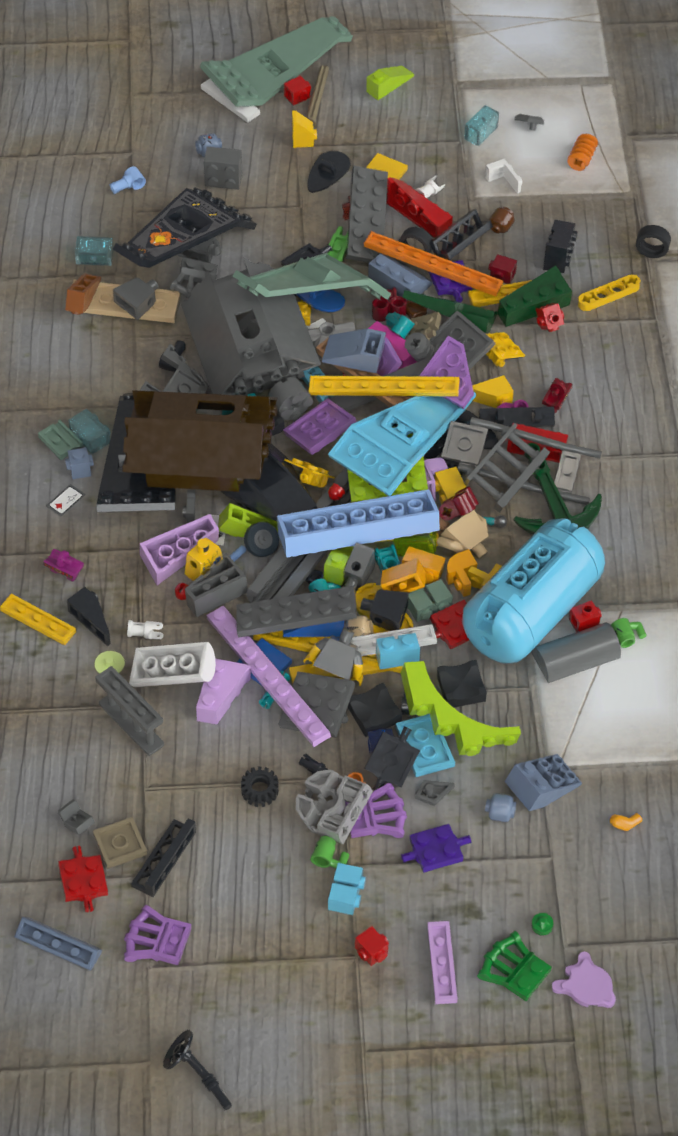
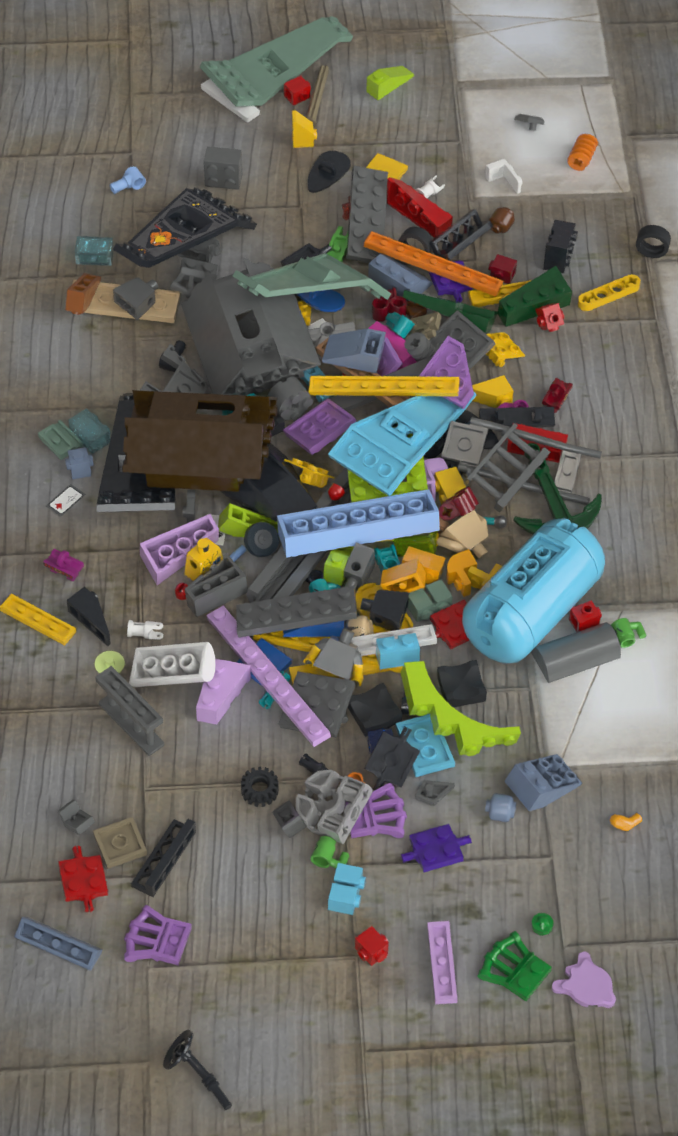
(207, 140): sand blue head -> none
(289, 819): none -> dark grey slope
(481, 125): clear light blue brick -> none

